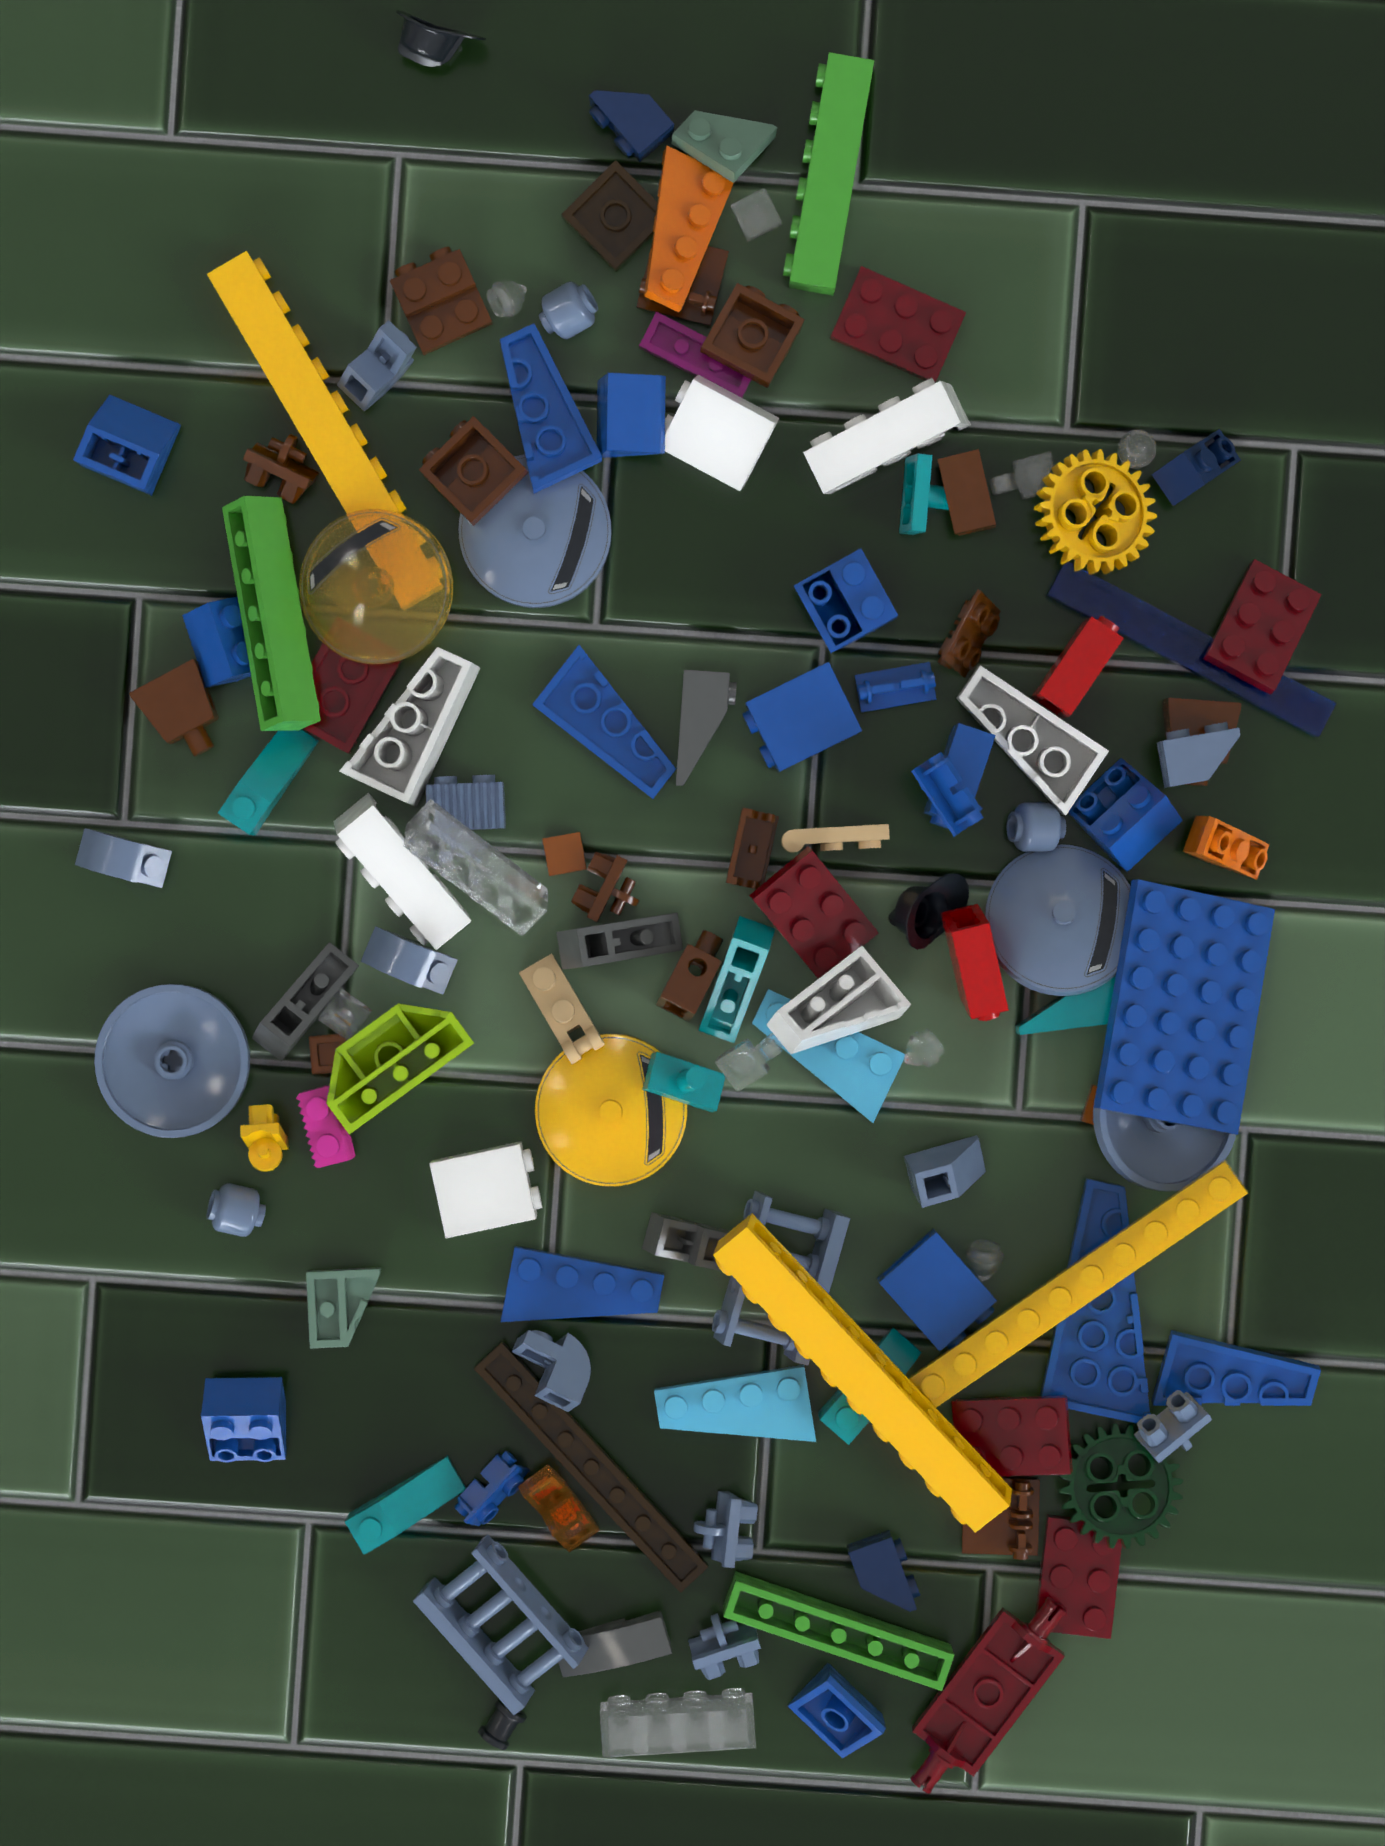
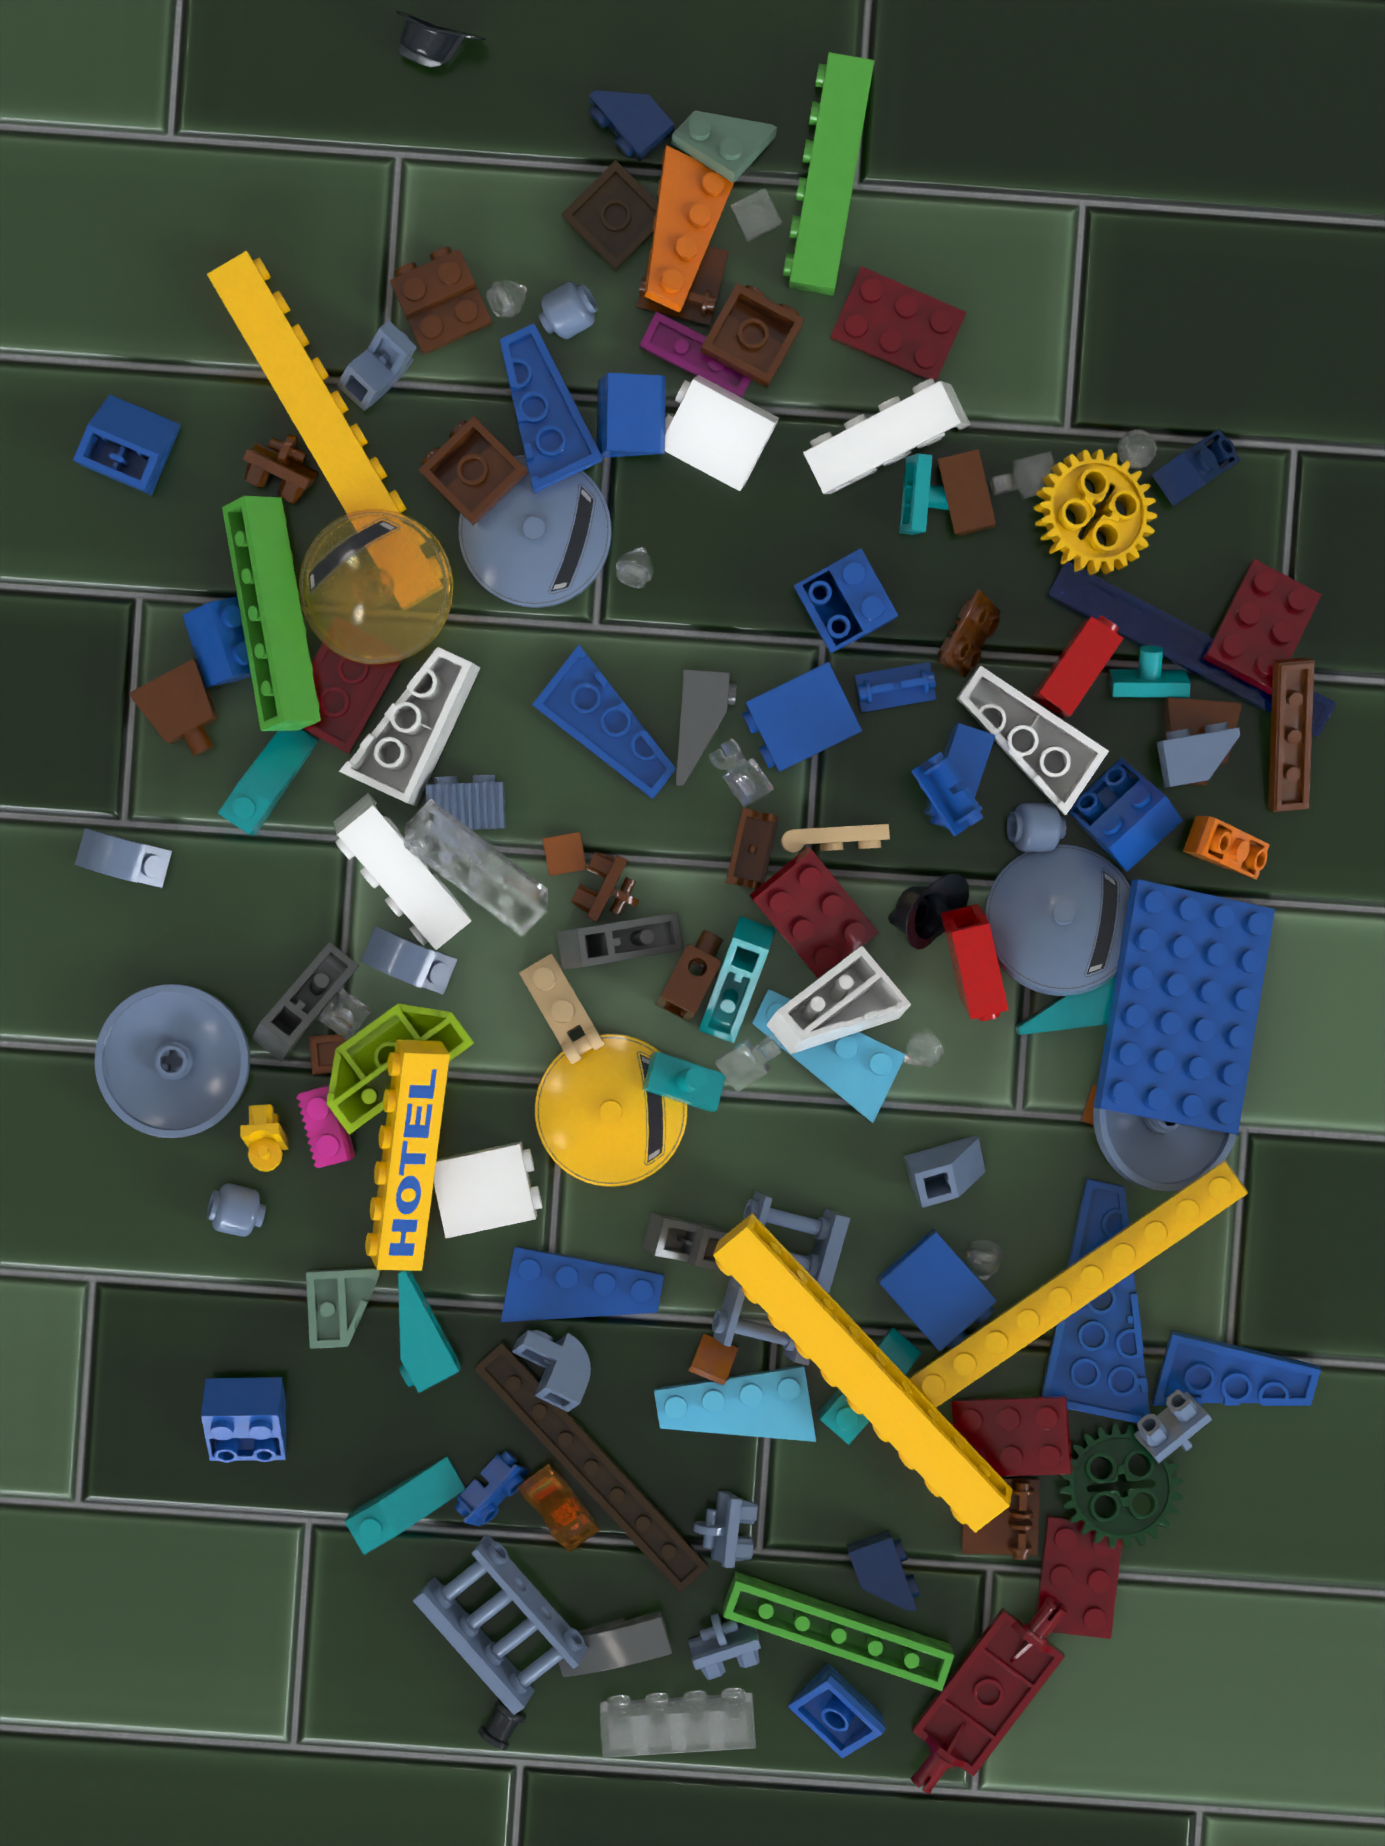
(408, 1154): none -> yellow brick
(423, 1345): none -> teal slope
(635, 568): none -> clear plate
(713, 1359): none -> dark orange tile
(742, 776): none -> clear plate
(1149, 678): none -> teal tile
(1291, 734): none -> reddish brown tile

